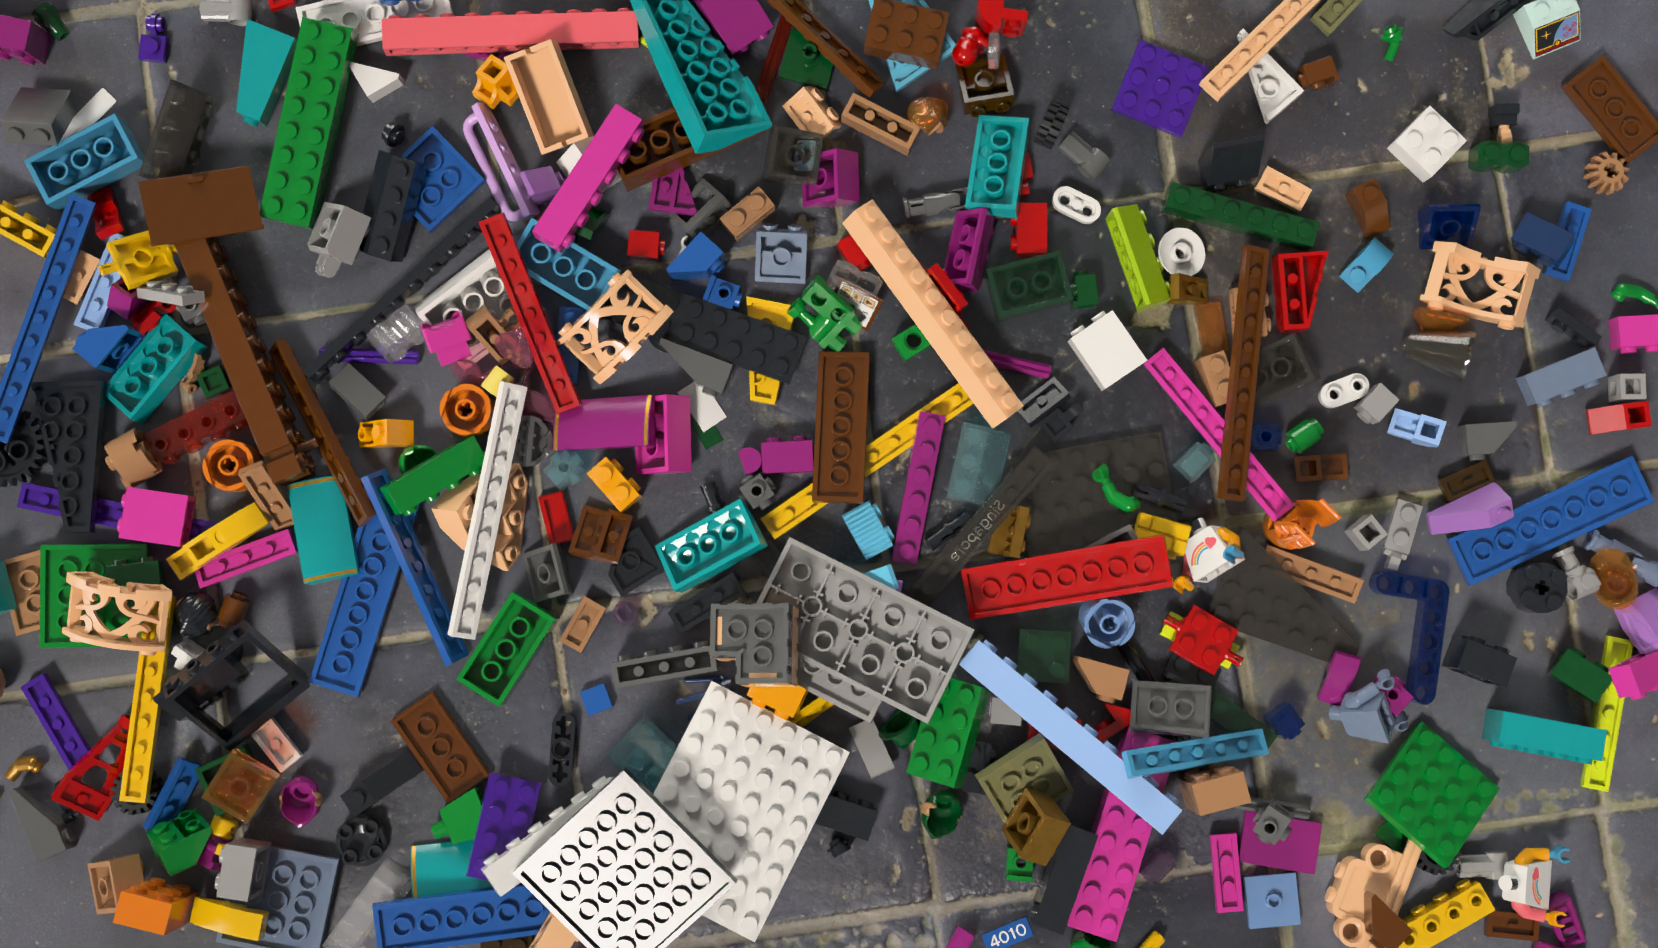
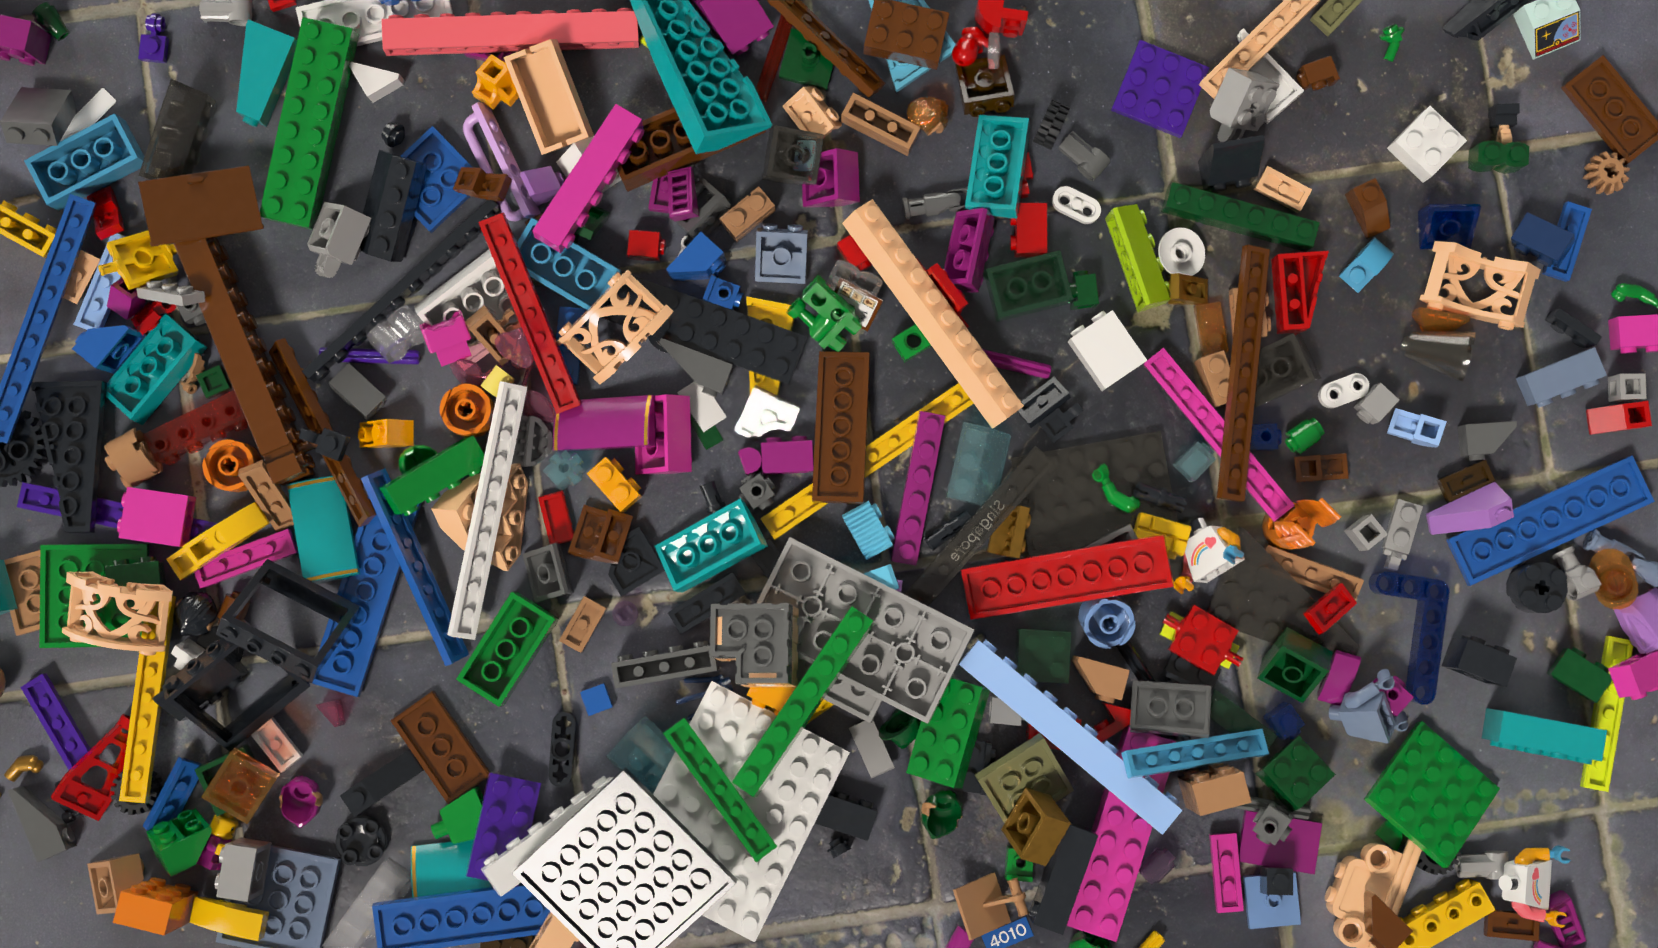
(302, 591): none -> black window
(328, 443): none -> black plate
(333, 712): none -> clear pink slope
(482, 185): none -> reddish brown slope
(691, 210): none -> magenta slope
(720, 790): none -> green plate
(764, 413): none -> clear smoke tile
(803, 702): none -> green brick
(984, 905): none -> medium nougat plate
(1242, 103): none -> light grey hinge
(1276, 880): none -> black brick
(1295, 665): none -> dark green brick
(1295, 774): none -> dark green brick
(1330, 608): none -> red plate

